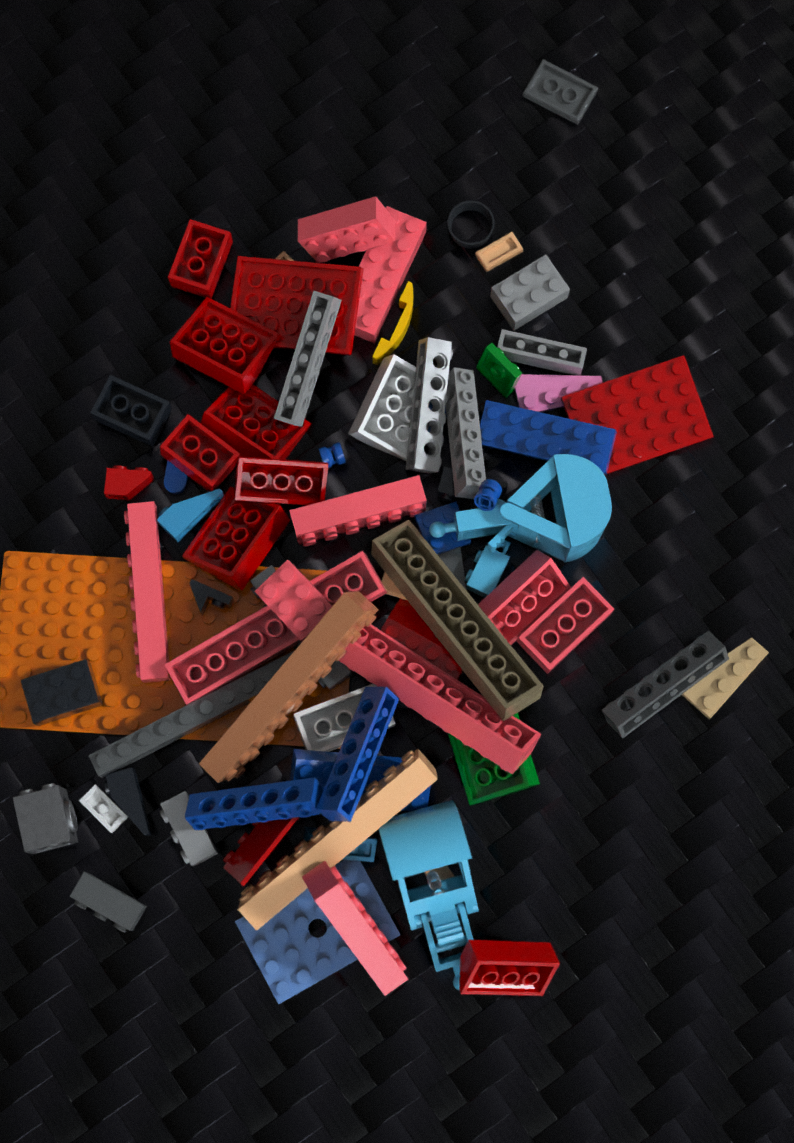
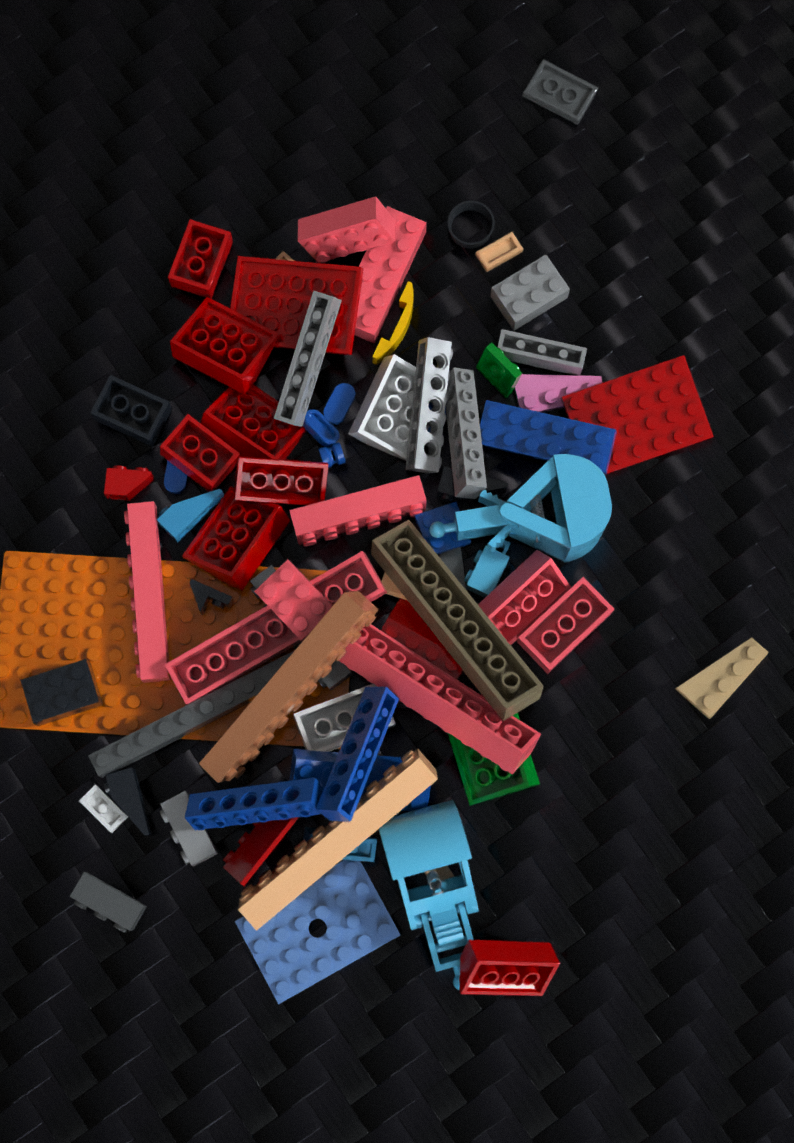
(45, 818): flat silver brick -> none
(320, 428): none -> blue tile
(339, 403): none -> blue tile
(356, 926): coral brick -> none
(487, 495): blue wheel -> none
(642, 708): dark grey brick -> none

